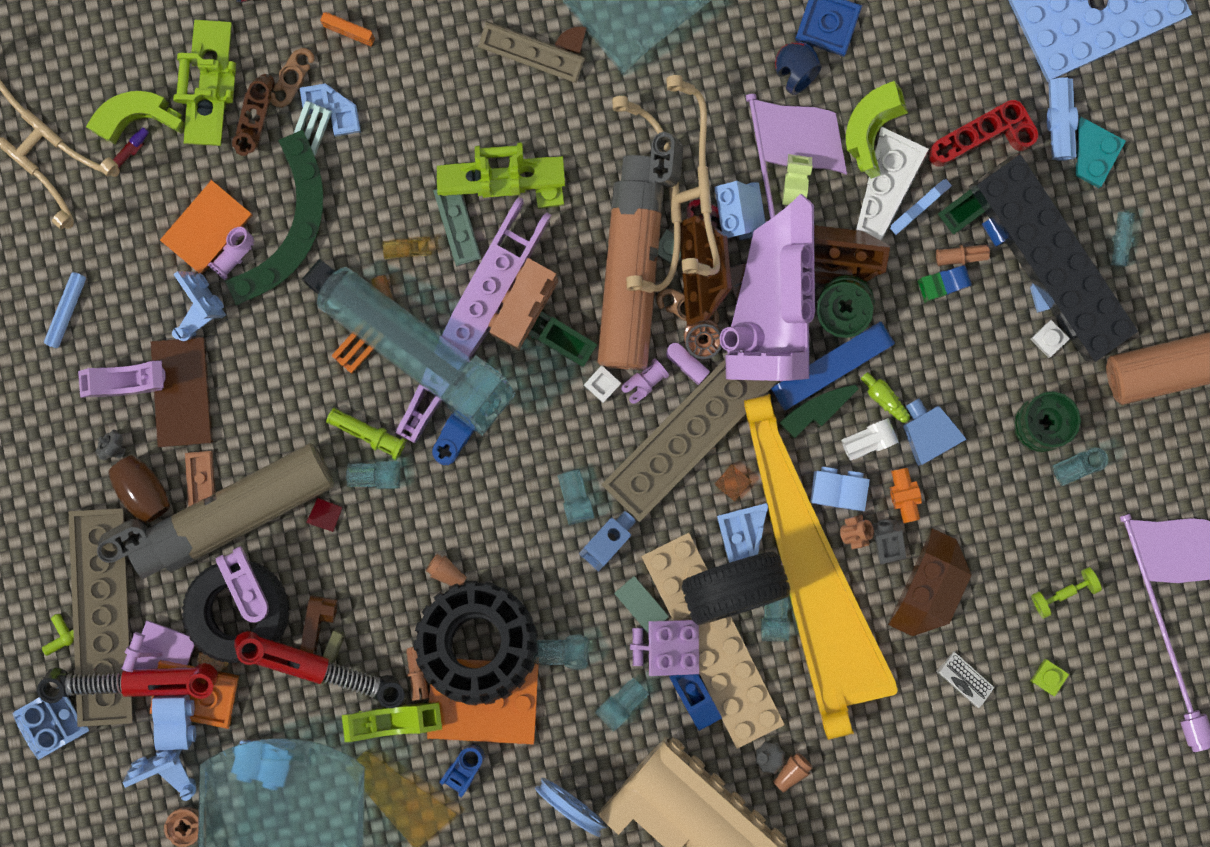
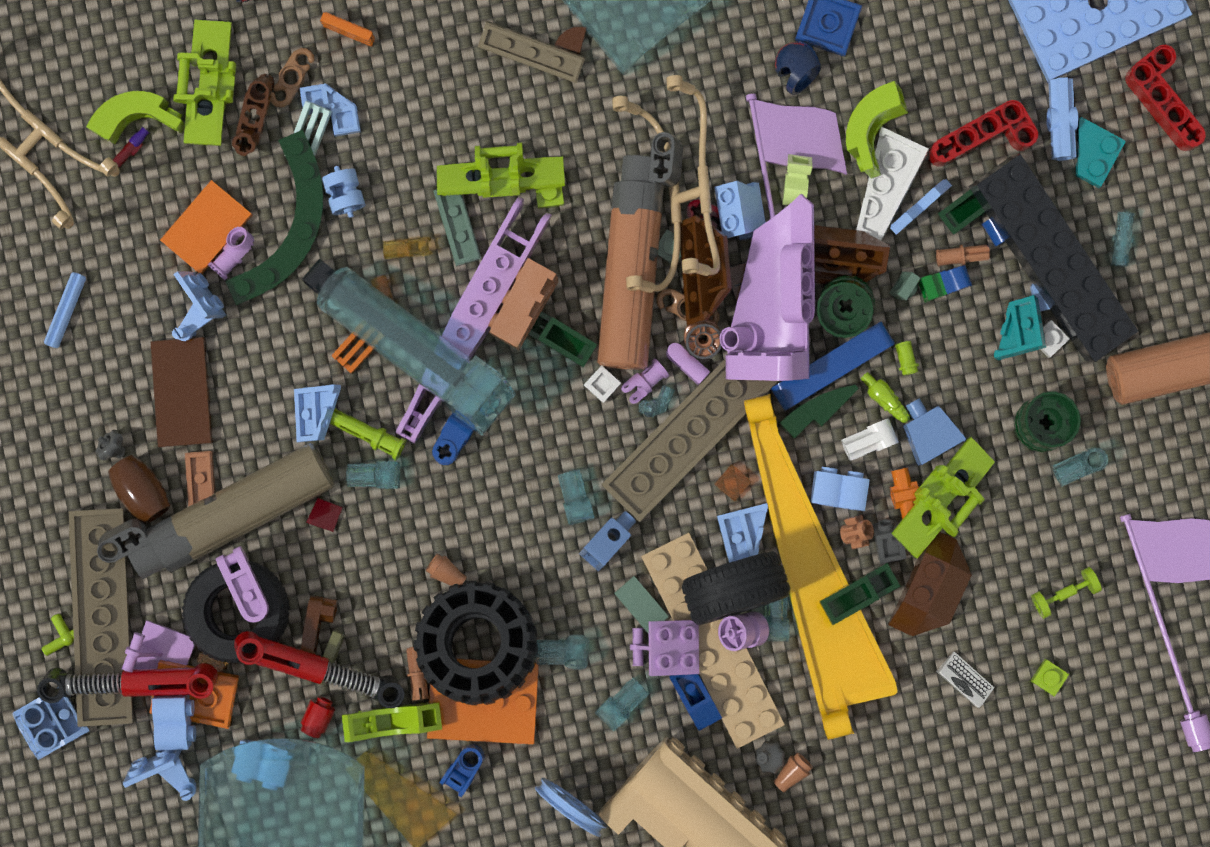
(121, 380): lavender arch -> none
(175, 833): nougat wheel -> none
(314, 411): none -> light blue wing
(317, 717): none -> red brick
(344, 195): none -> light blue wheel
(659, 405): none -> clear light blue arm
(743, 631): none -> lavender wheel
(859, 593): none -> dark green slope
(905, 286): none -> sand green plate
(906, 358): none -> lime pin
(938, 491): none -> lime piece
(1022, 329): none -> teal wing
(1170, 100): none -> red beam

